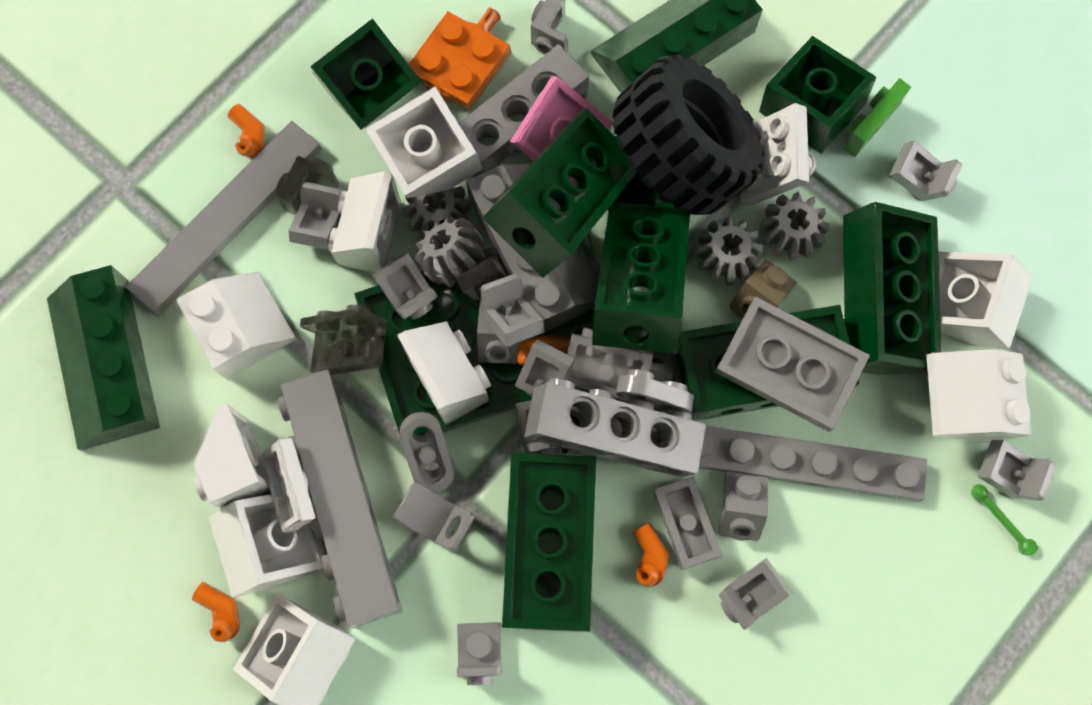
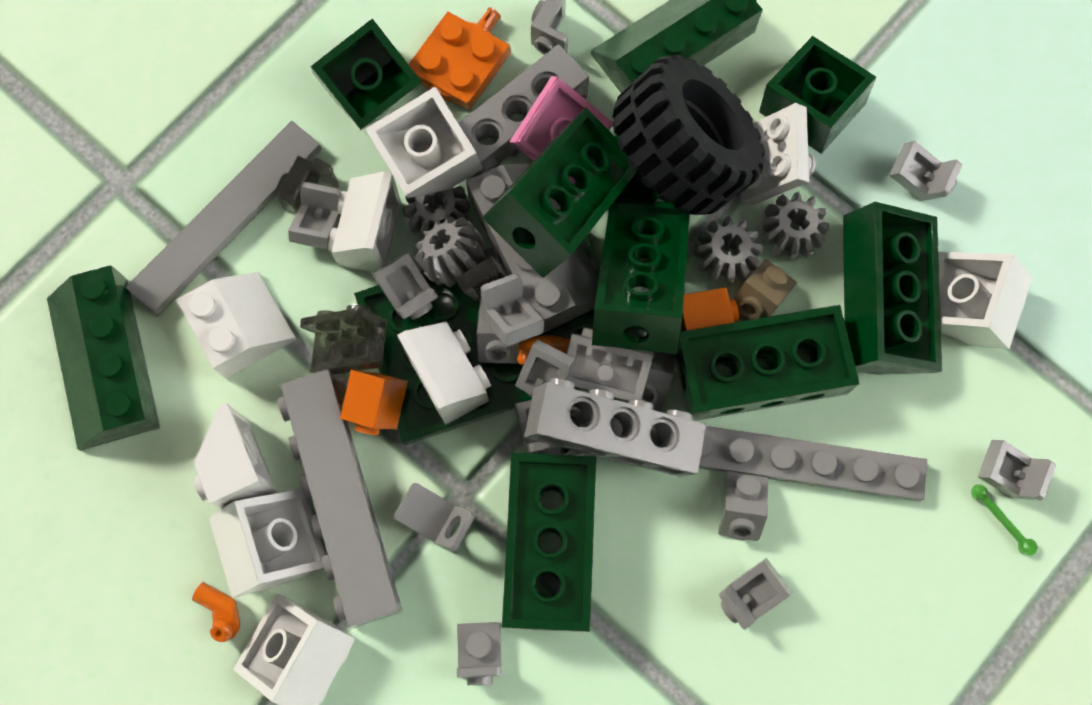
(252, 132): orange arm -> none
(287, 485): white plate -> none
(373, 401): none -> orange brick
(426, 450): light grey plate -> none
(654, 558): orange arm -> none
(664, 395): light grey plate -> none
(687, 523): light grey plate -> none
(708, 309): none -> orange brick
(792, 364): light grey plate -> none
(883, 106): bright green plate -> none
(978, 395): white slope -> none

